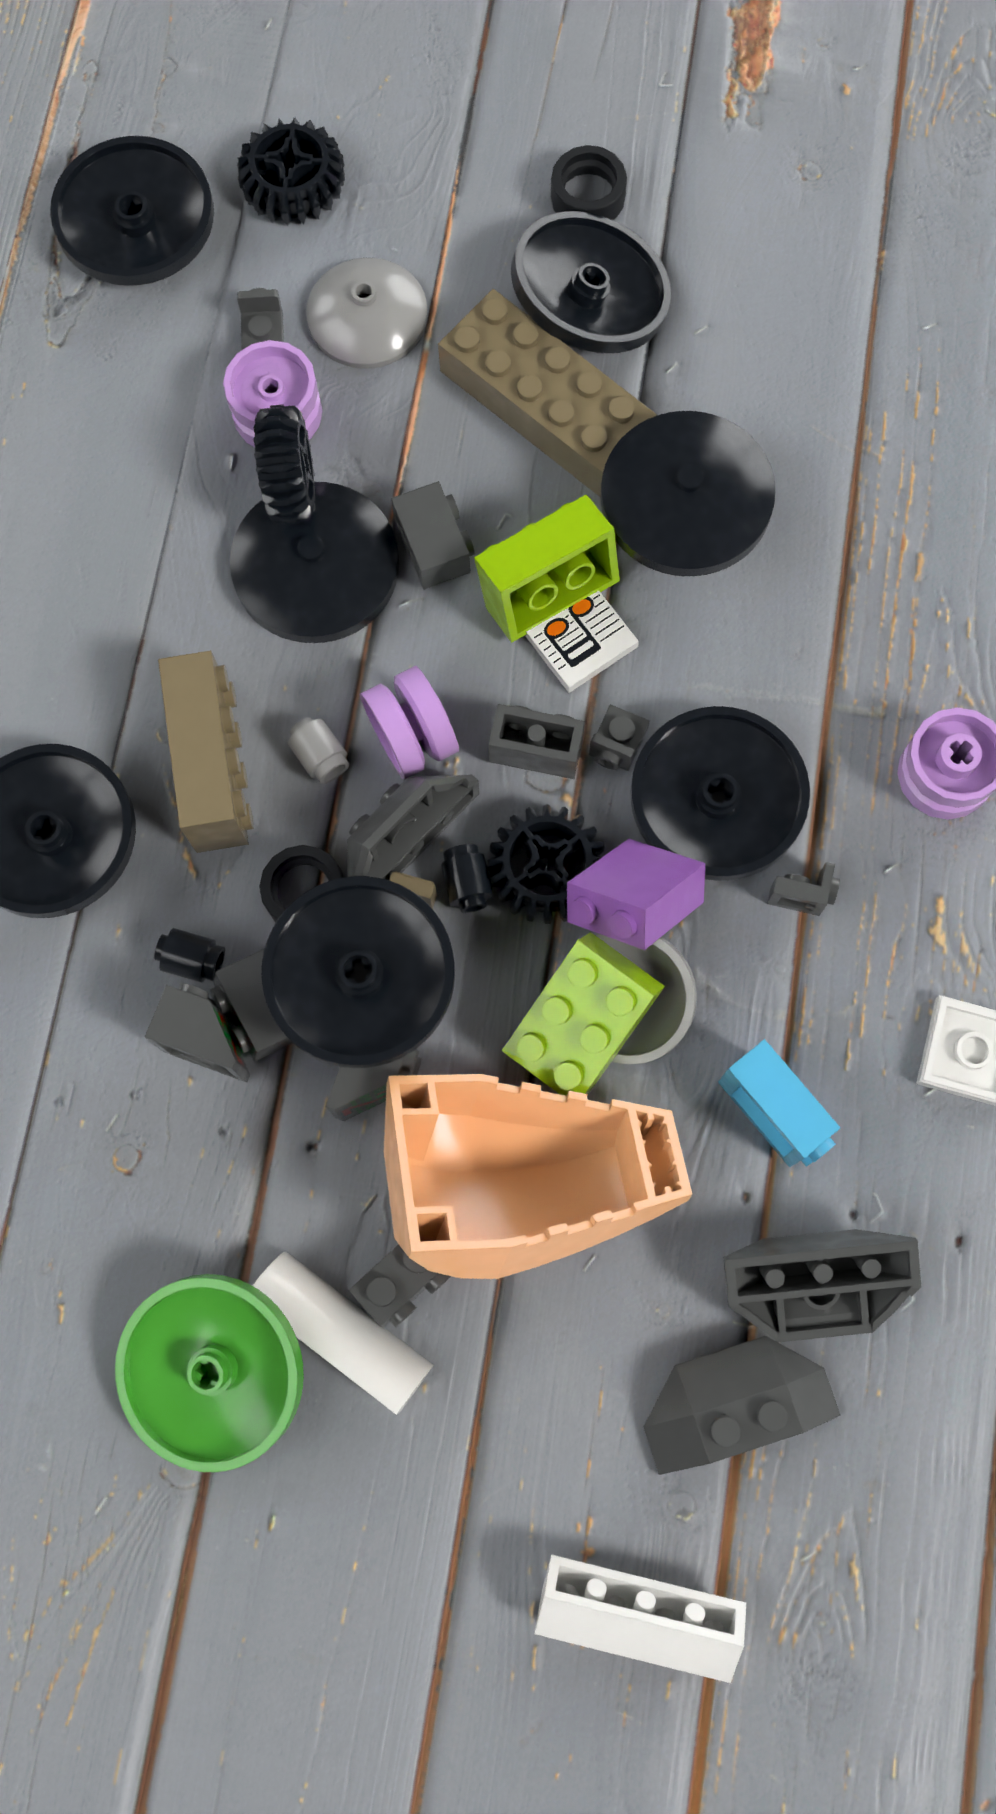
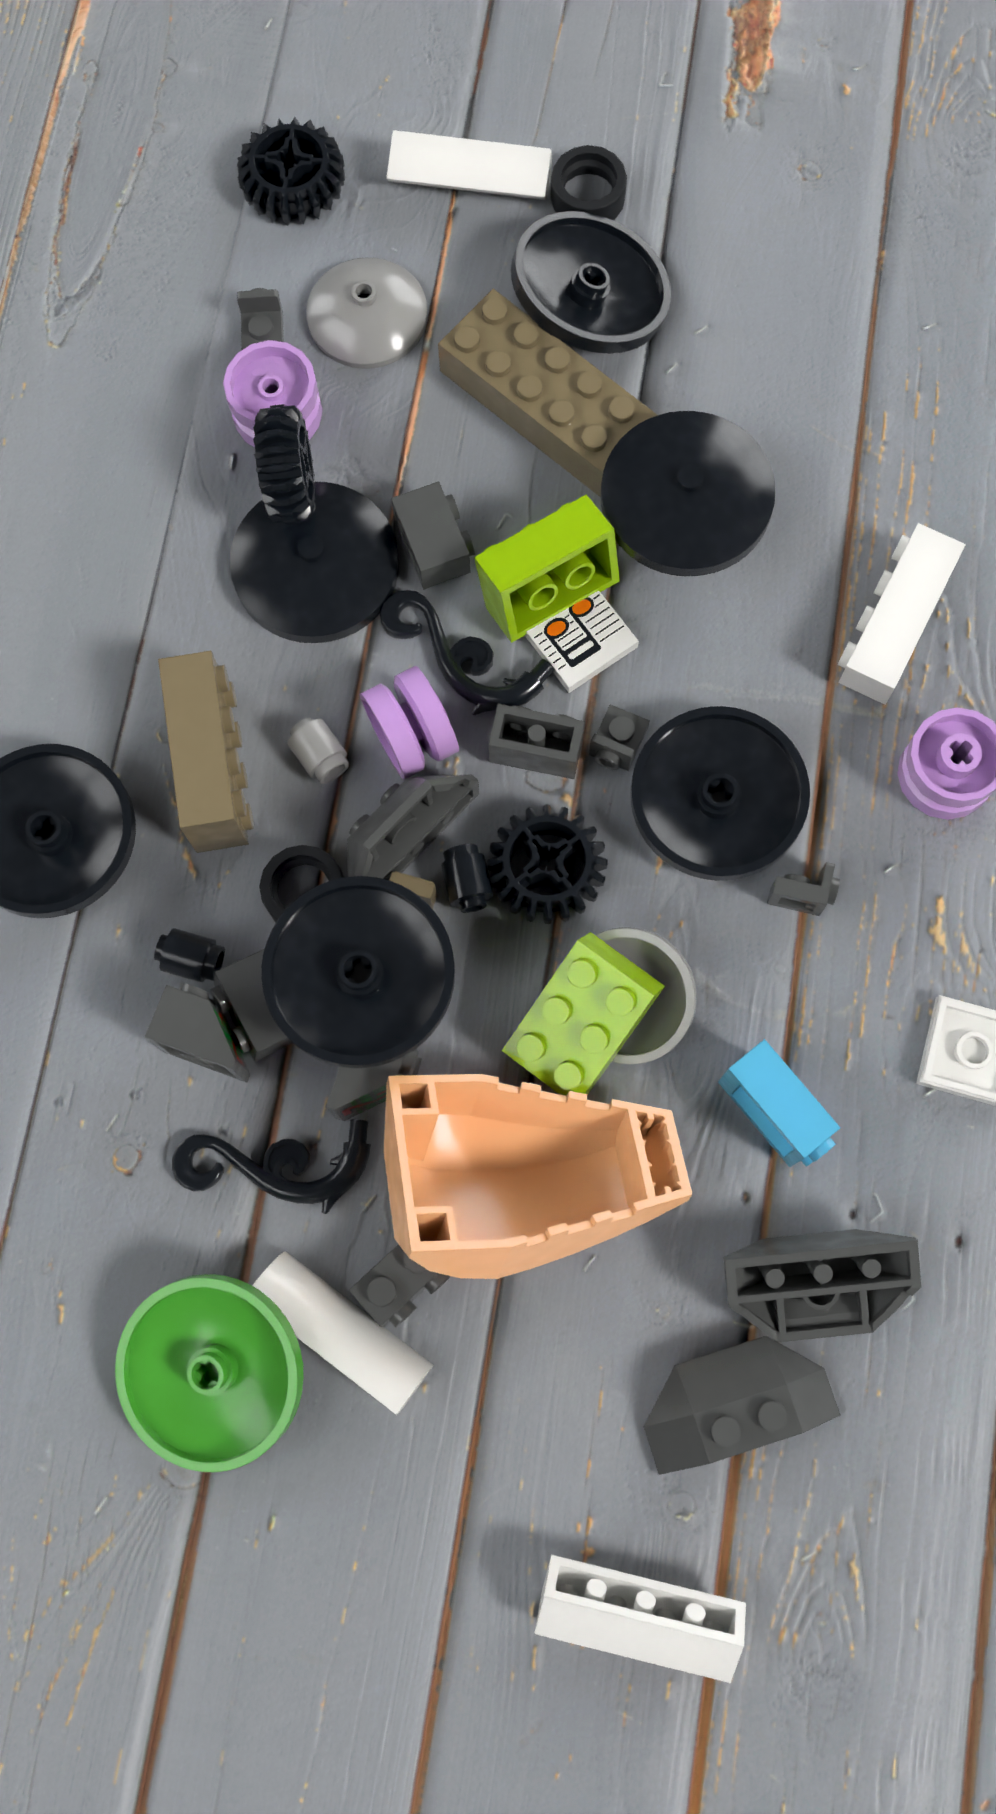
(132, 210): black dish -> none
(269, 1178): none -> black plant
(470, 165): none -> white brick
(473, 649): none -> black plant
(635, 893): medium lavender brick -> none
(901, 613): none -> white brick

